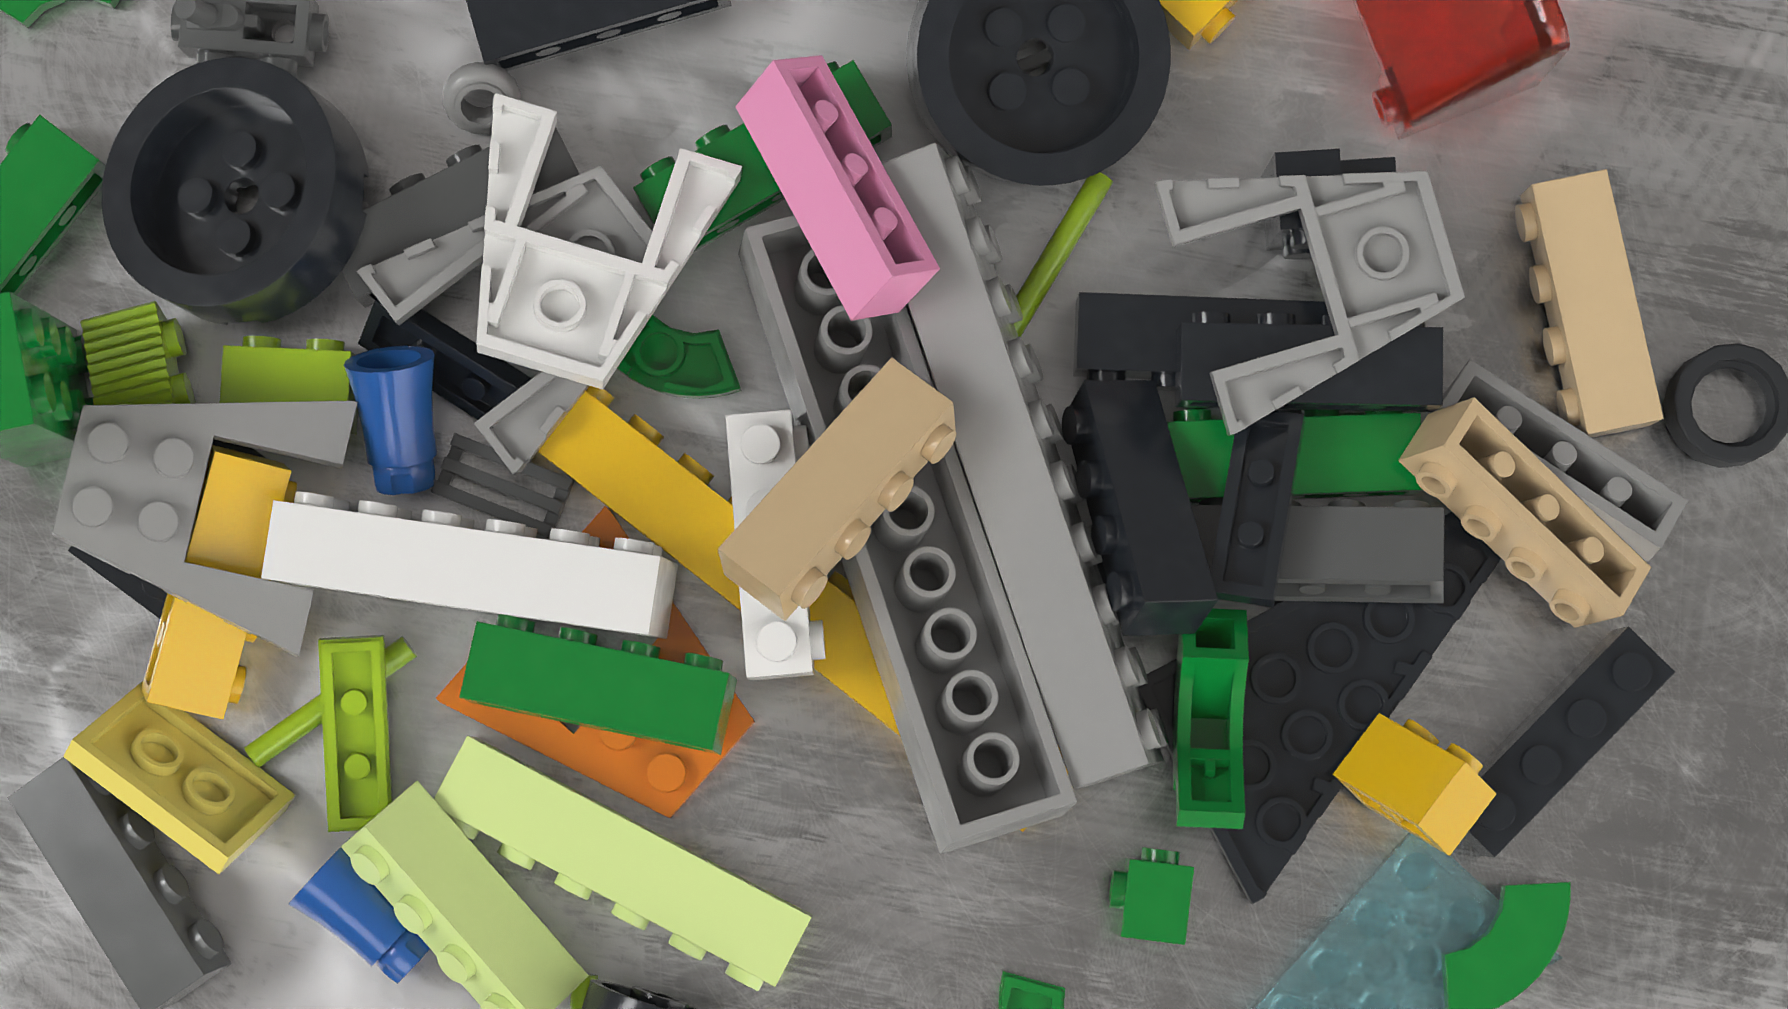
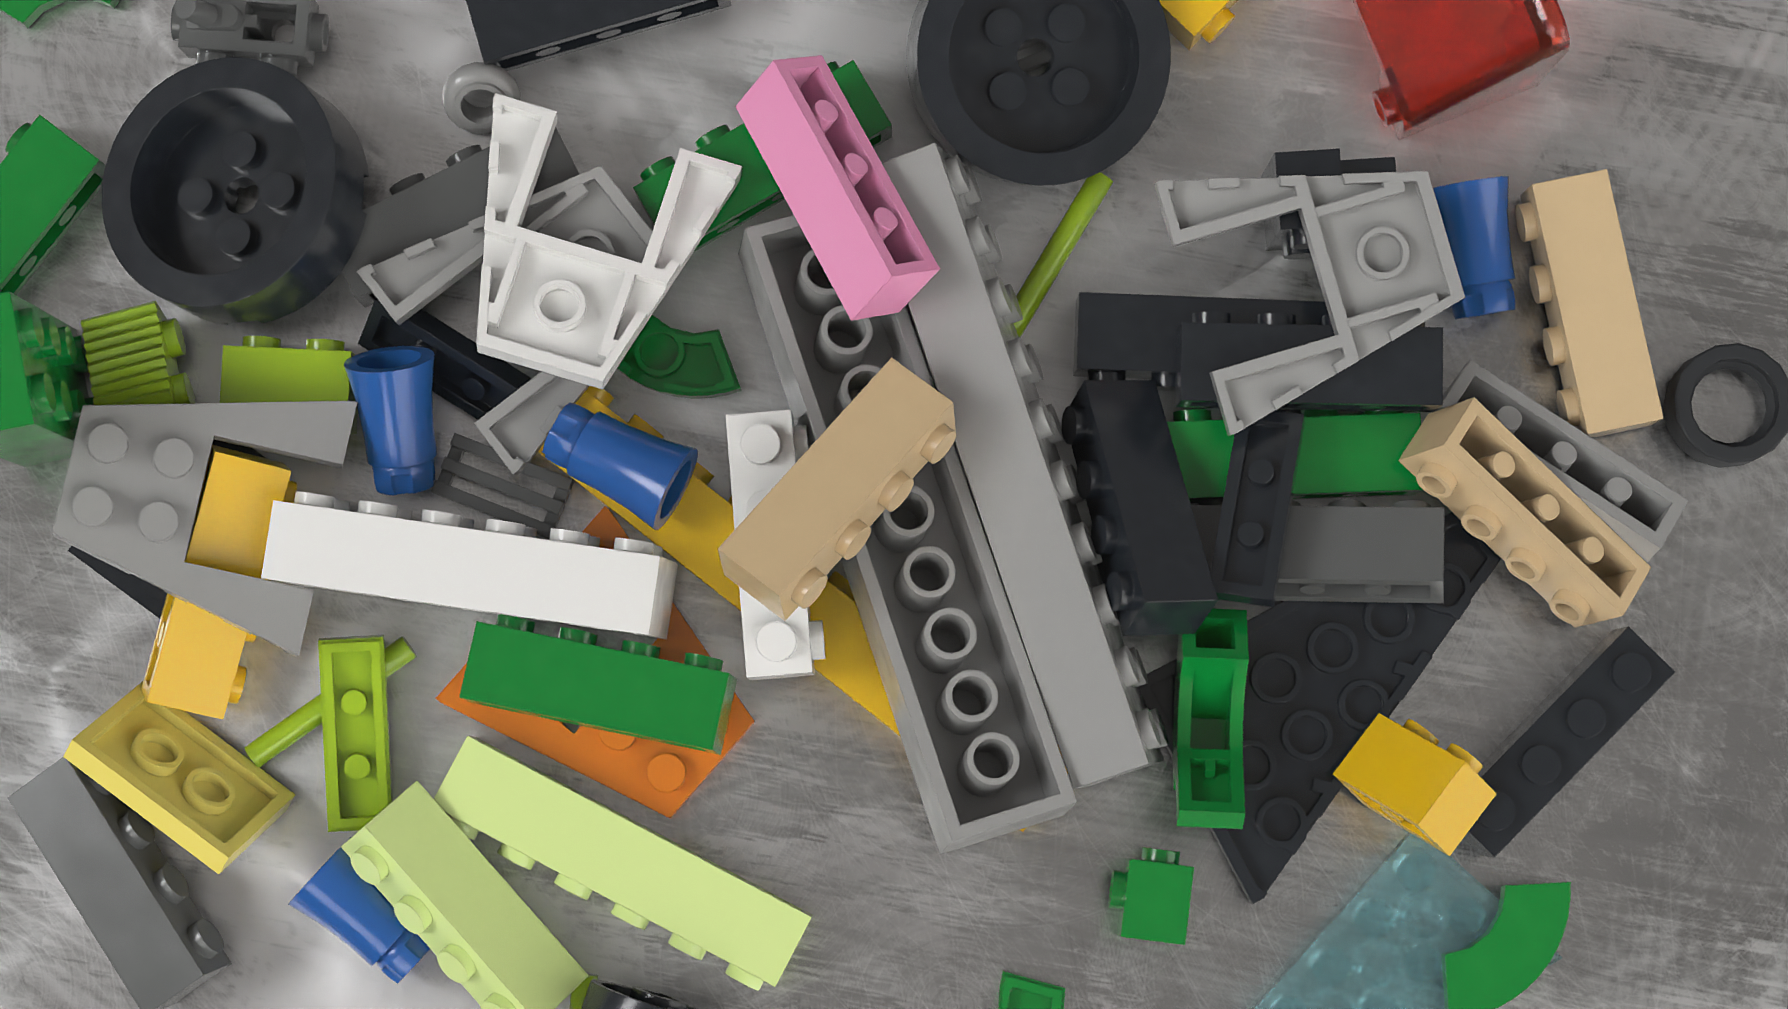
(622, 462): none -> blue plant
(1480, 244): none -> blue plant

